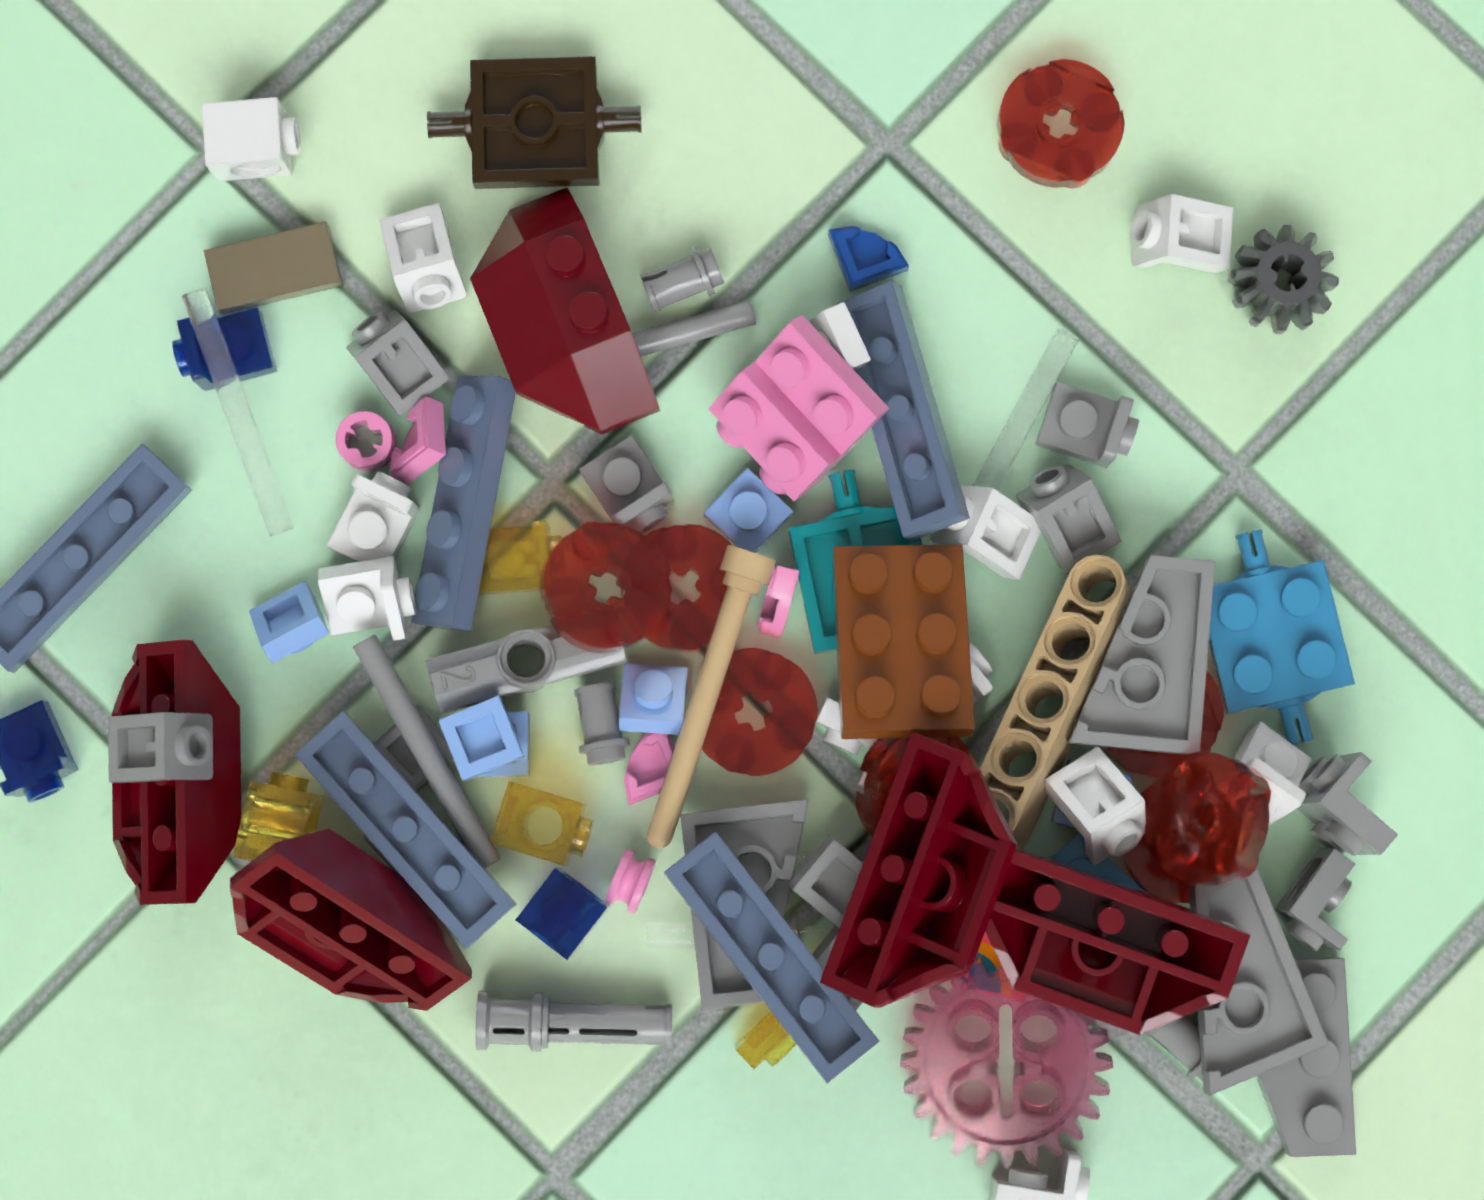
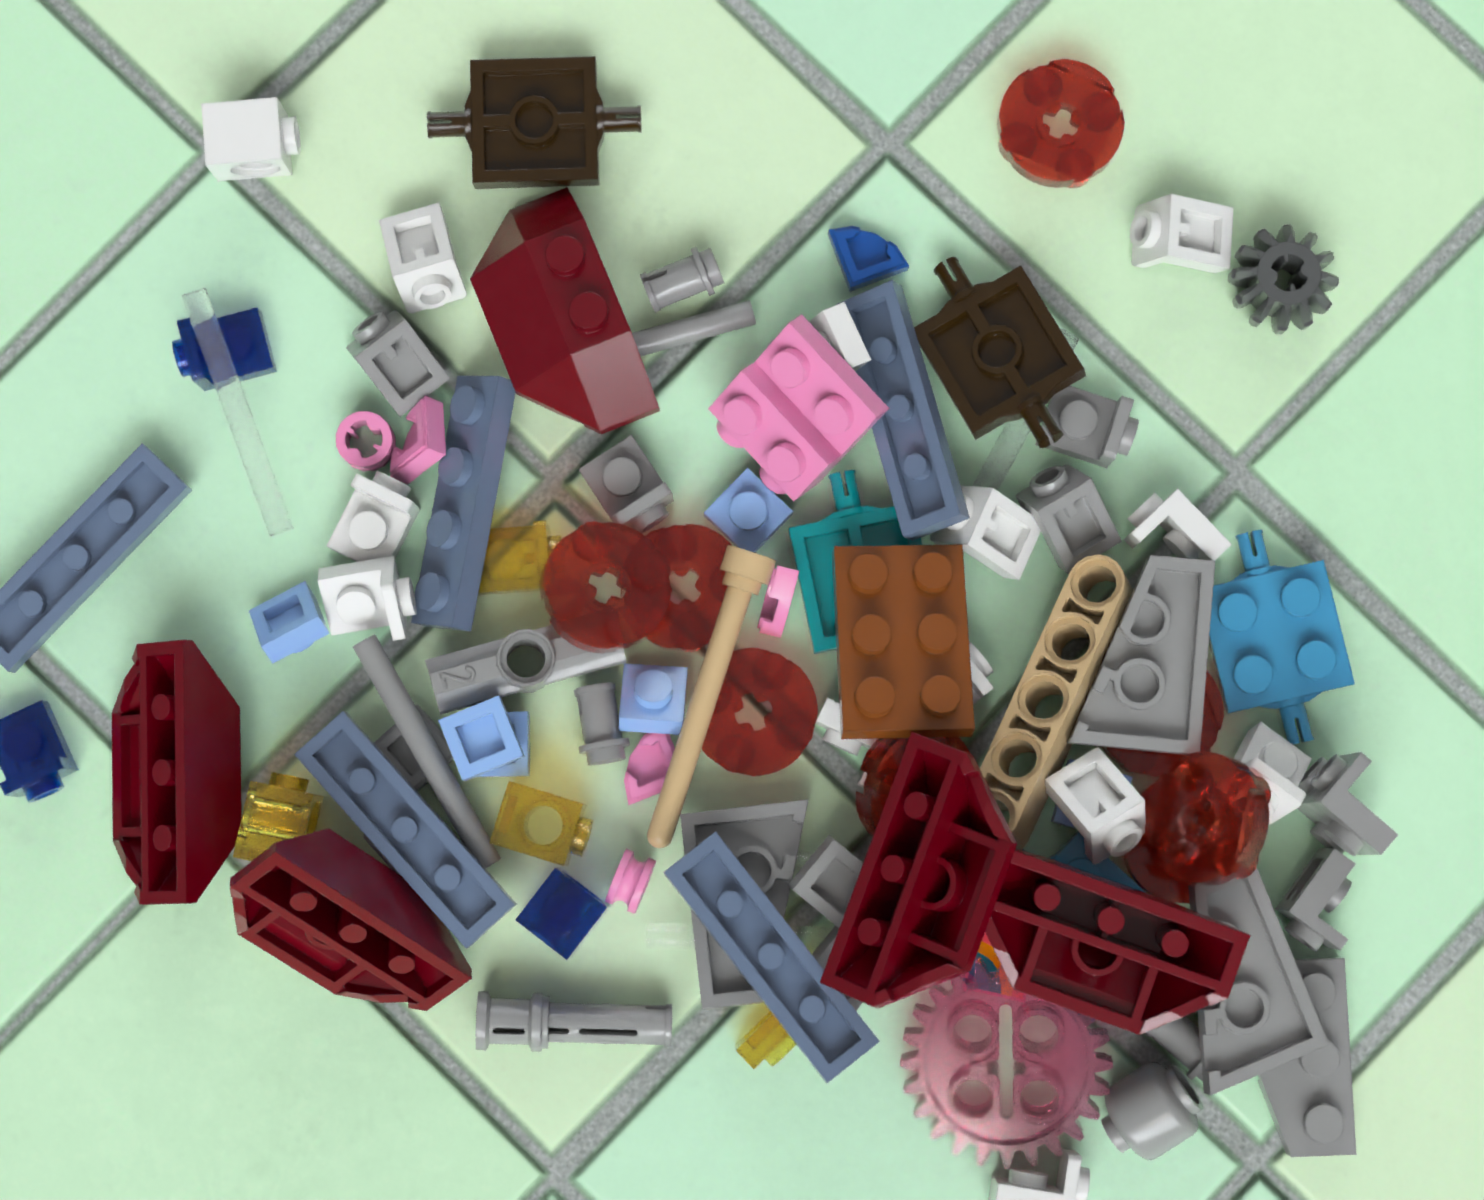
(160, 747): light grey bracket -> none
(273, 268): dark tan tile -> none
(998, 352): none -> dark brown plate
(1151, 1110): none -> light grey head
(1187, 529): none -> white bracket

